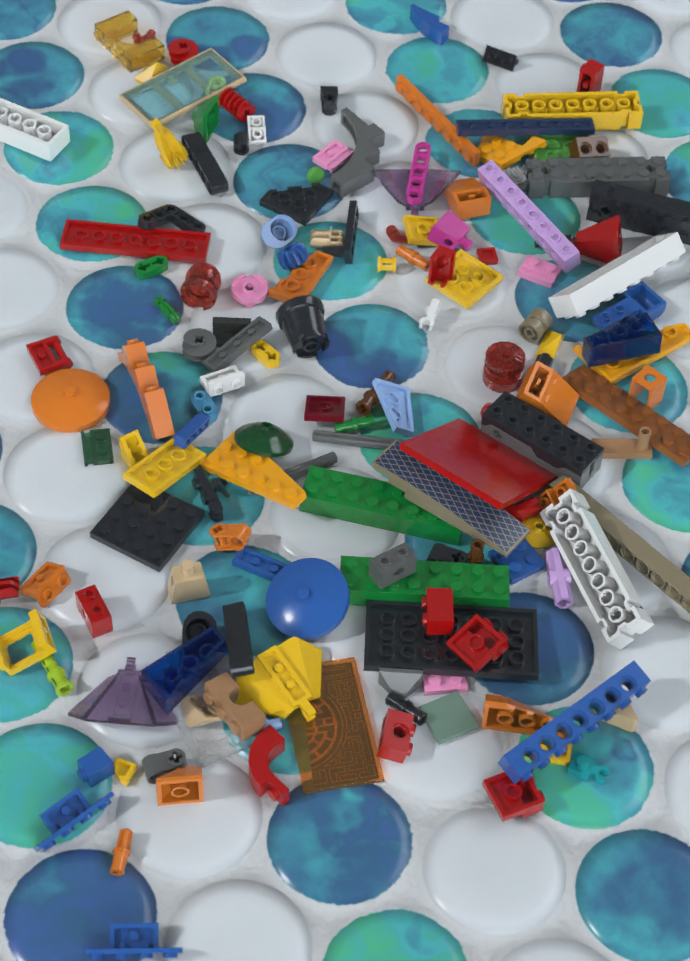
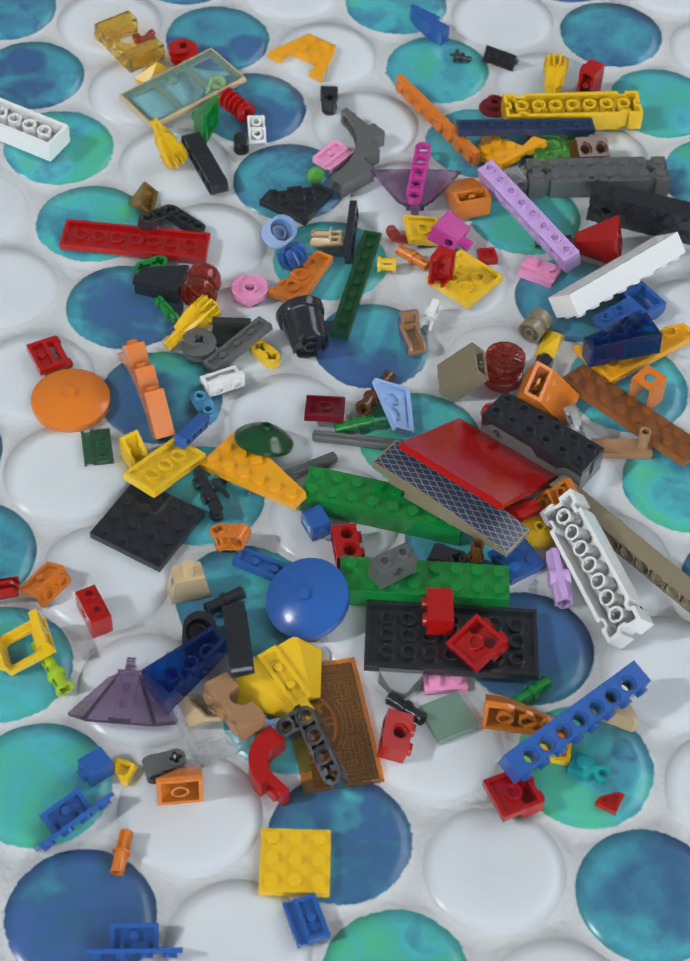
(144, 198): none -> pearl gold slope
(161, 281): none -> black slope
(197, 315): none -> yellow piece
(224, 599): none -> black pin
(295, 862): none -> yellow plate
(306, 920): none -> blue plate
(309, 49): none -> light orange wing
(316, 522): none -> blue brick
(318, 749): none -> black beam
(346, 542): none -> red brick
(355, 285): none -> dark green plate
(410, 332): none -> medium nougat animal
(456, 55): none -> black hair
(462, 372): none -> dark tan brick
(491, 106): none -> dark red piece
(532, 691): none -> green pin
(555, 69): none -> yellow piece
(573, 419): none -> light grey plate
(610, 802): none -> red tile

